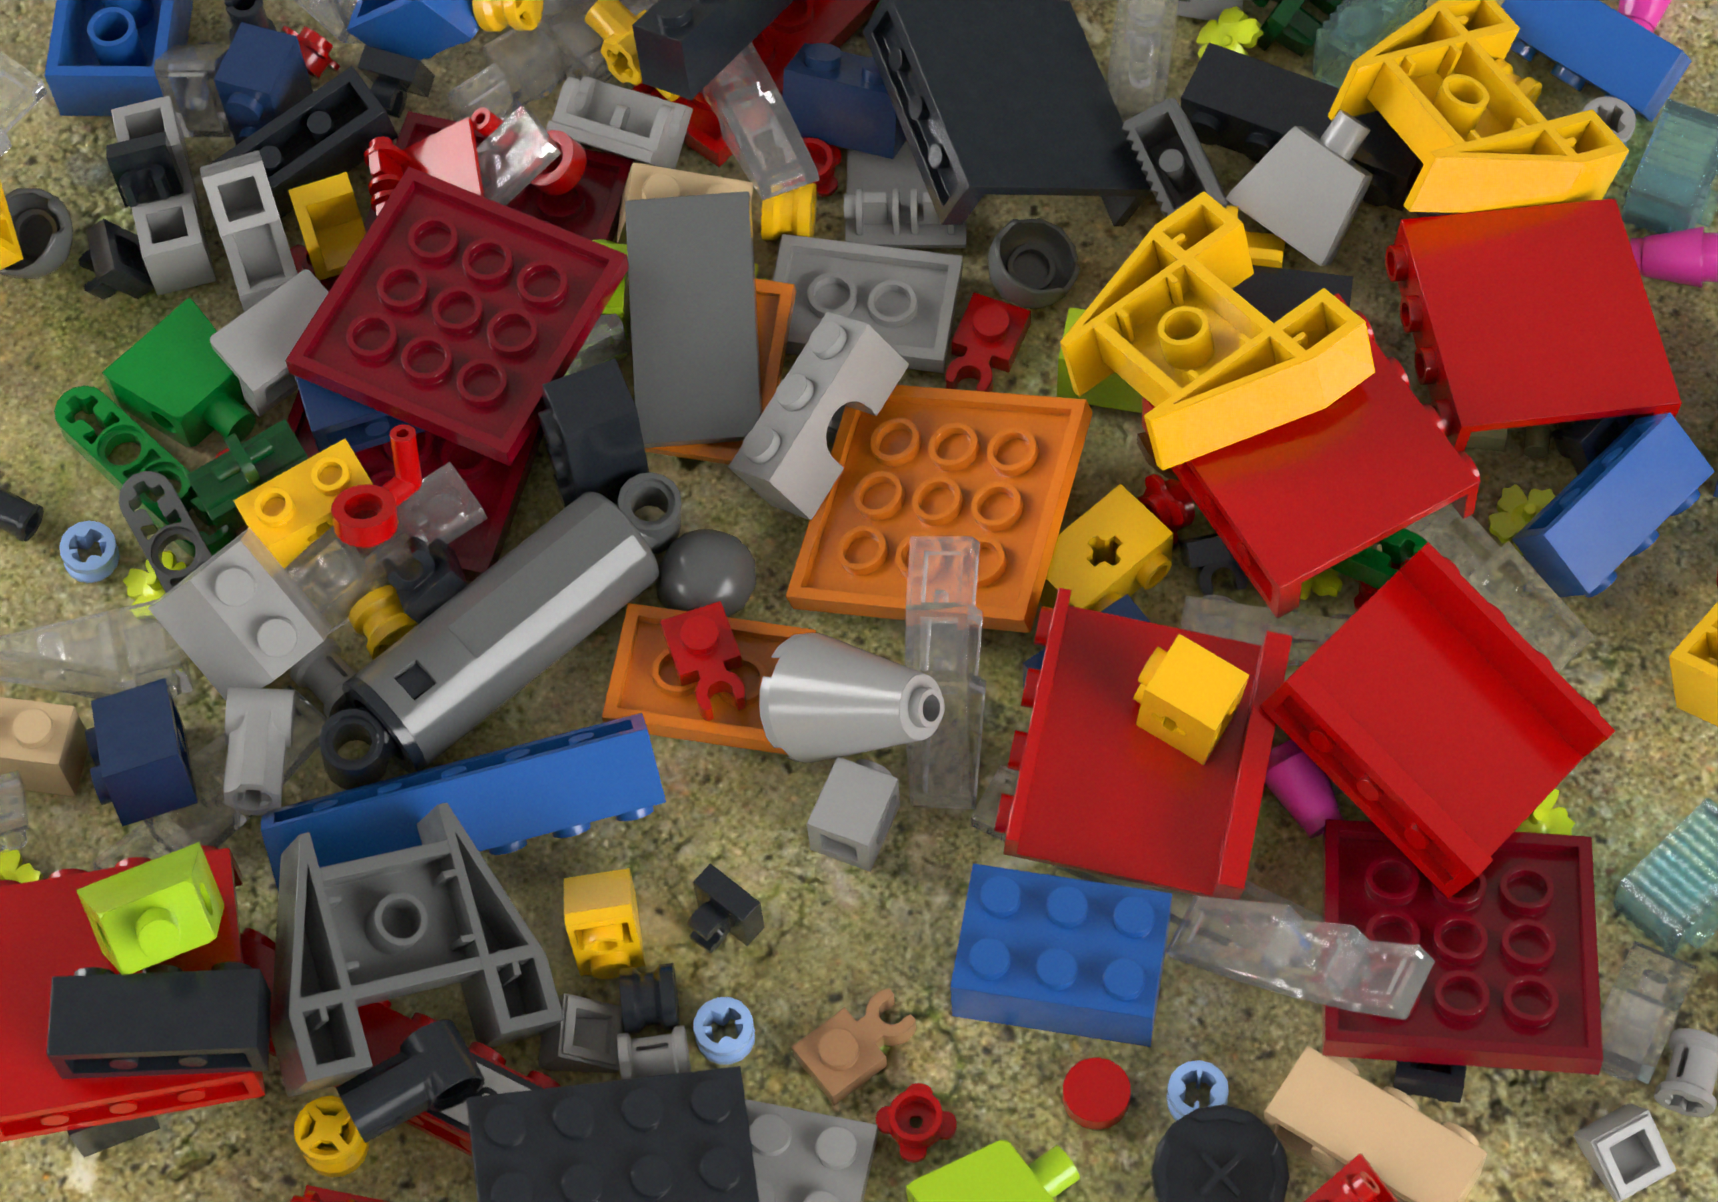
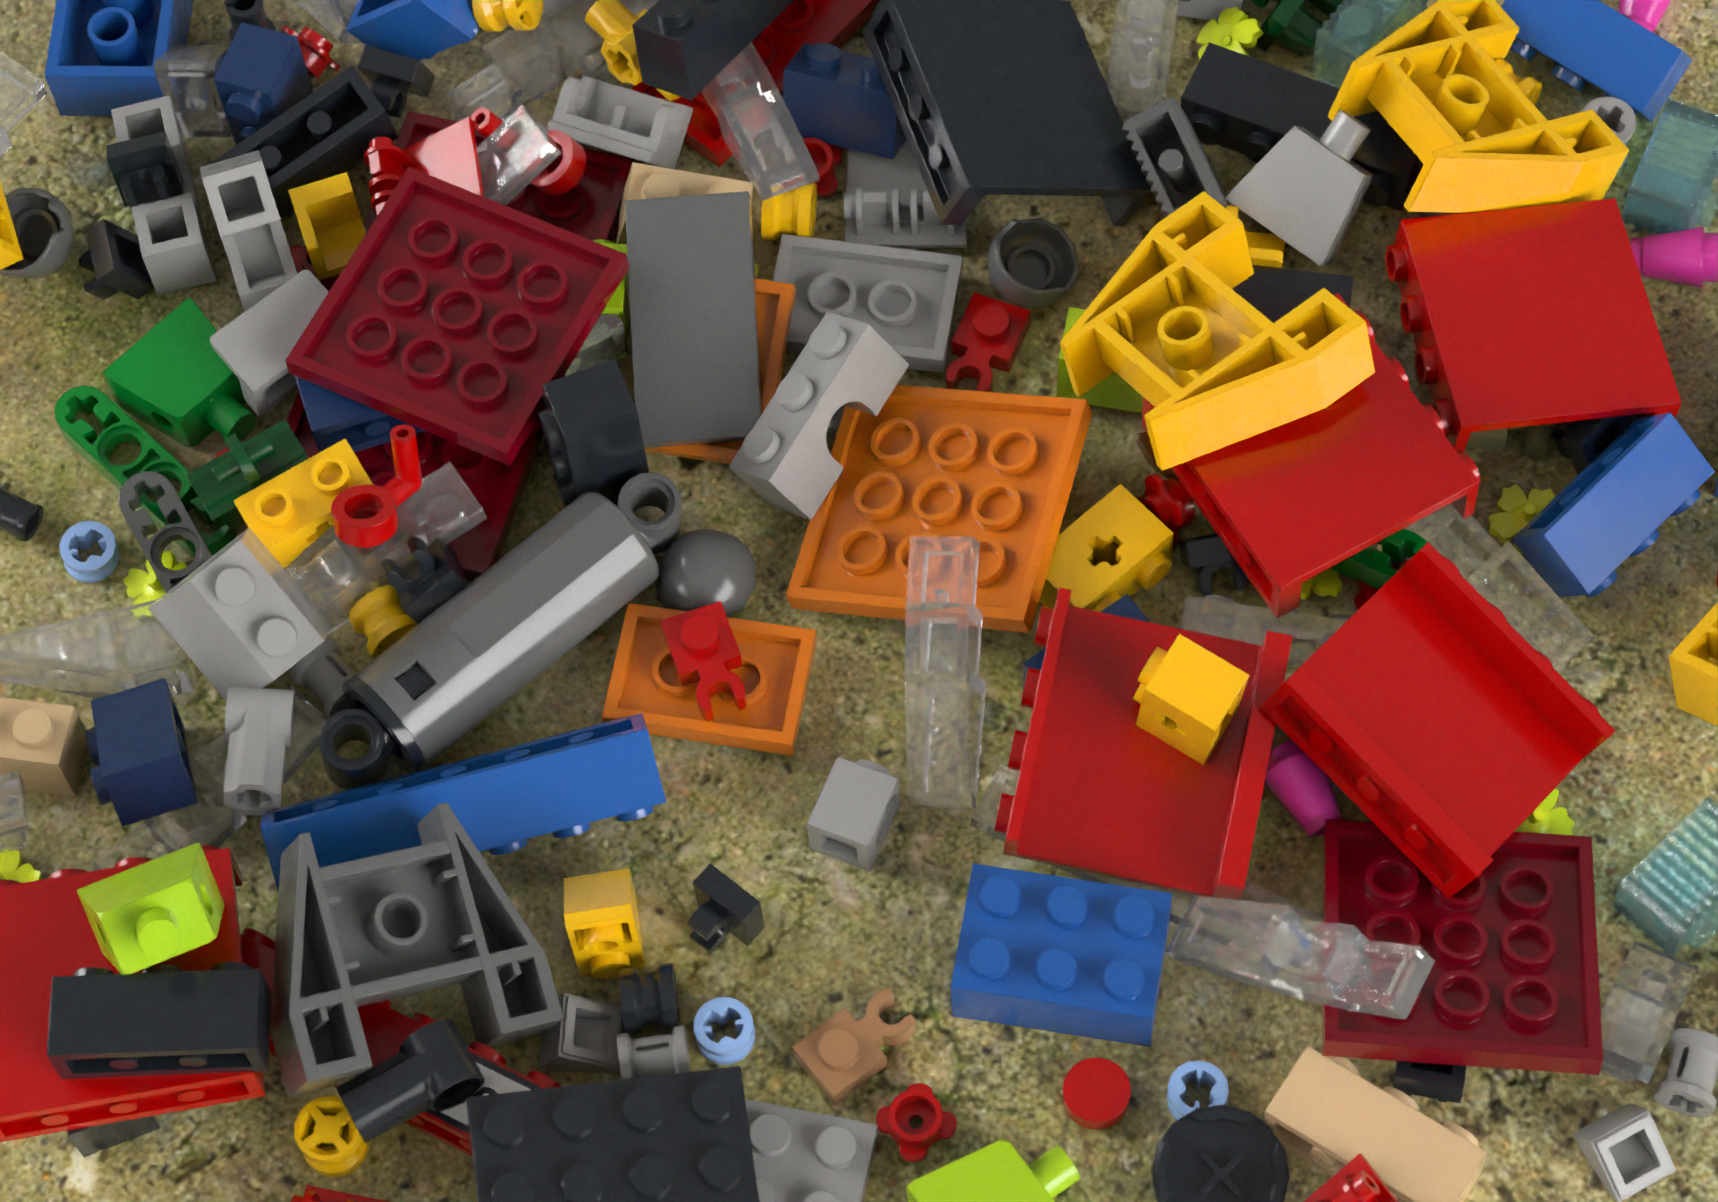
(843, 700): light grey cone -> none

